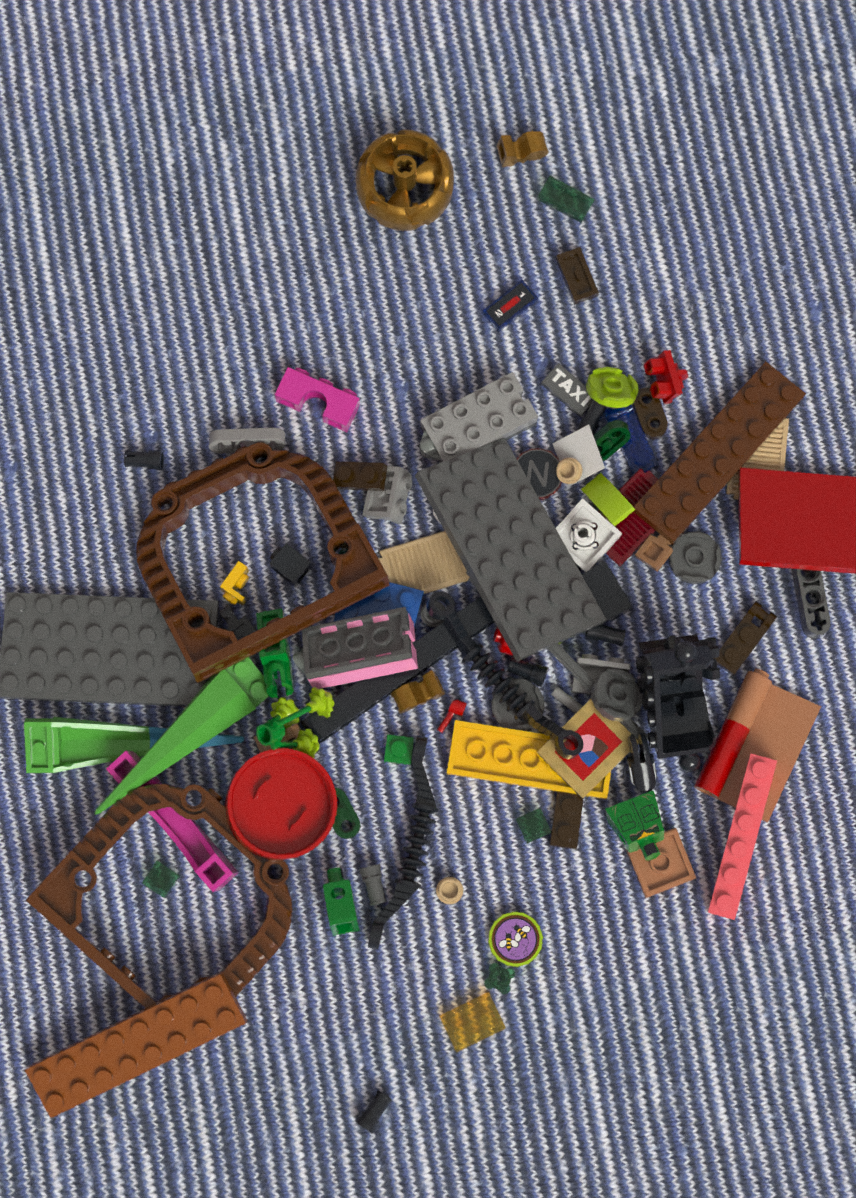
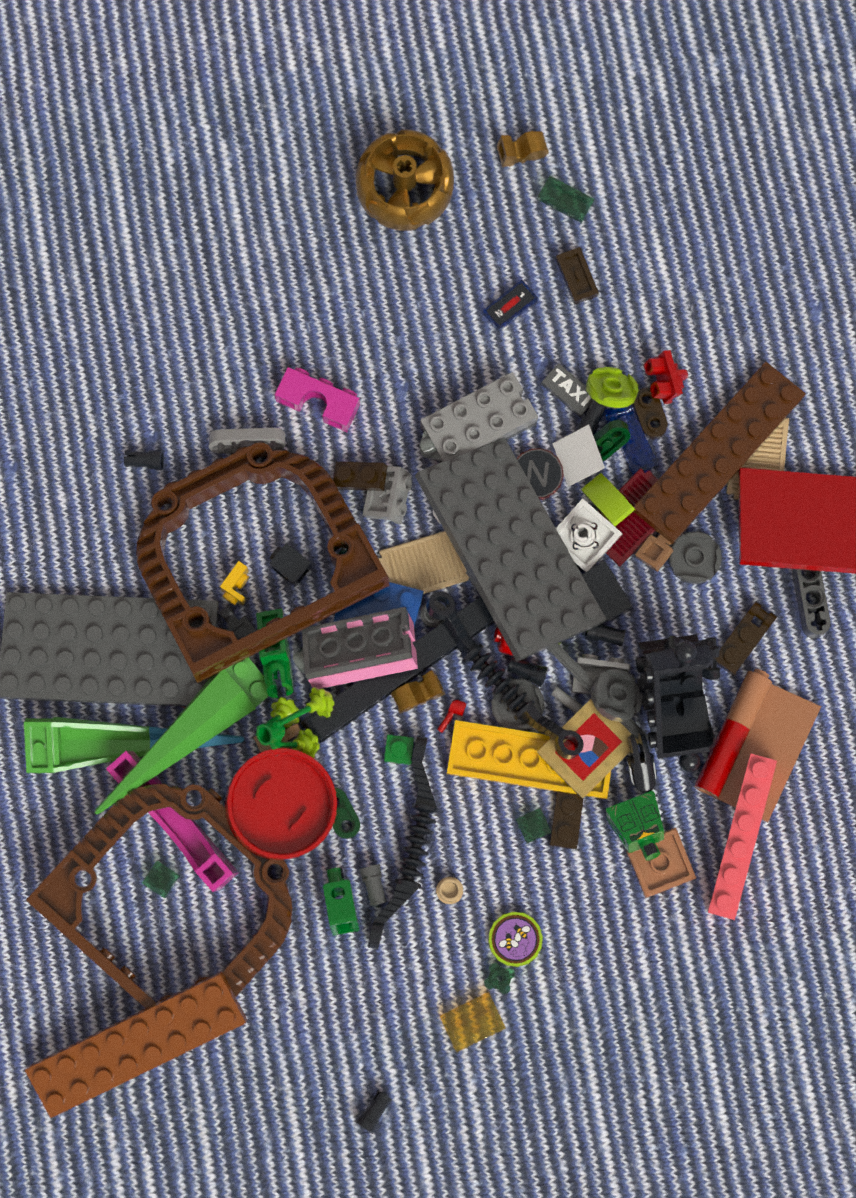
(569, 470): tan plate -> none

